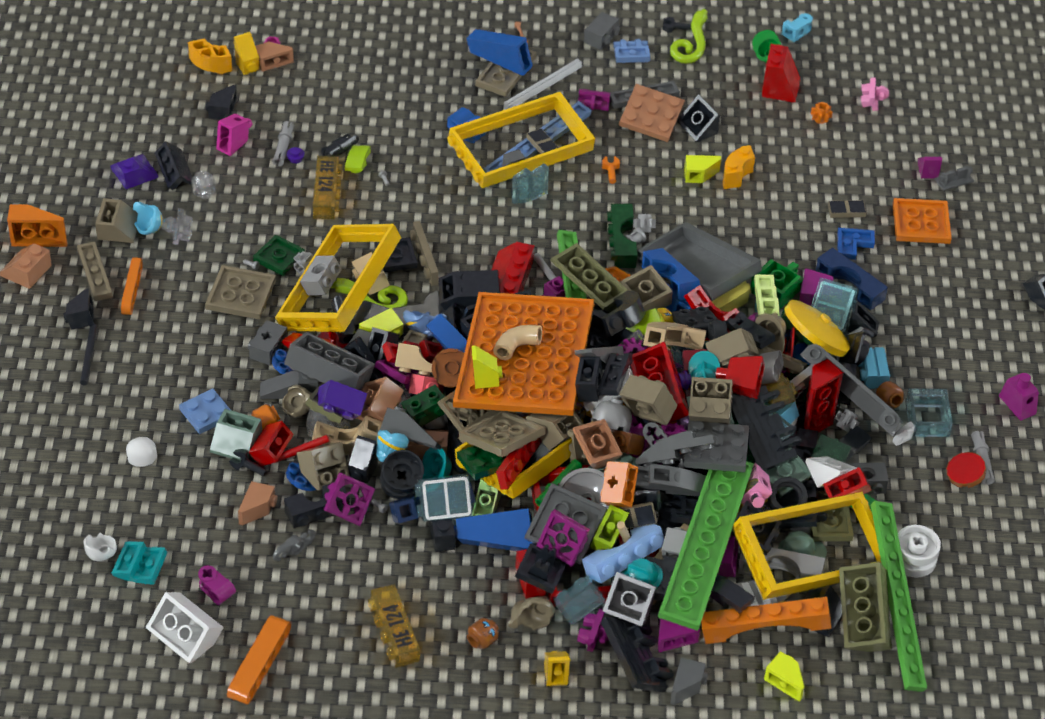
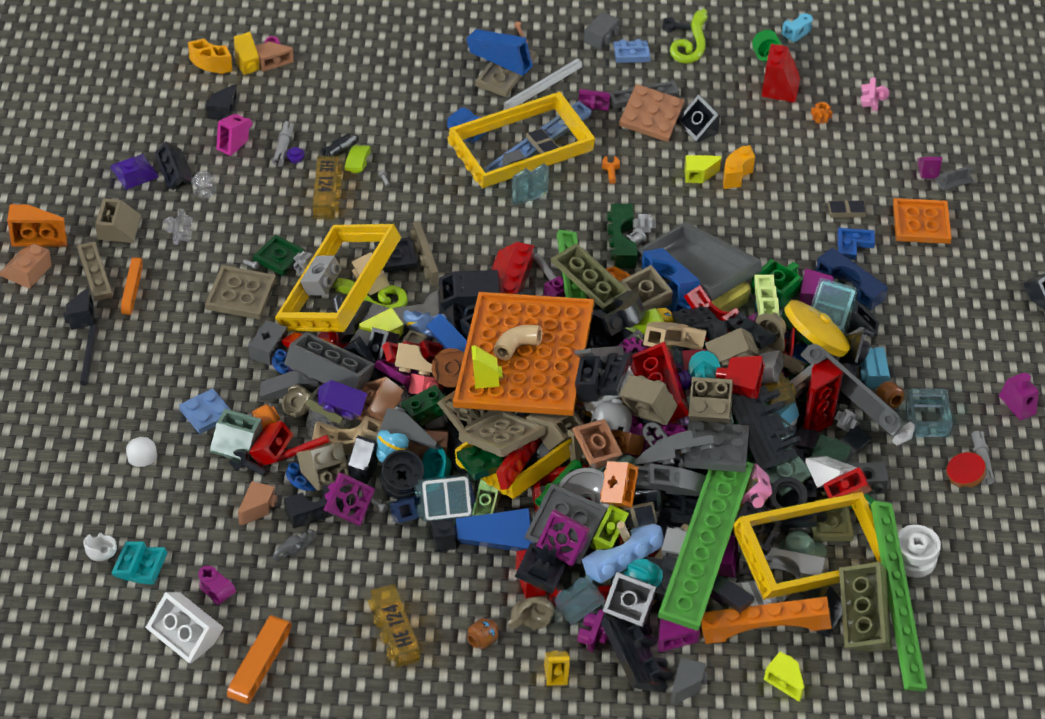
(148, 219): medium azure hair -> none

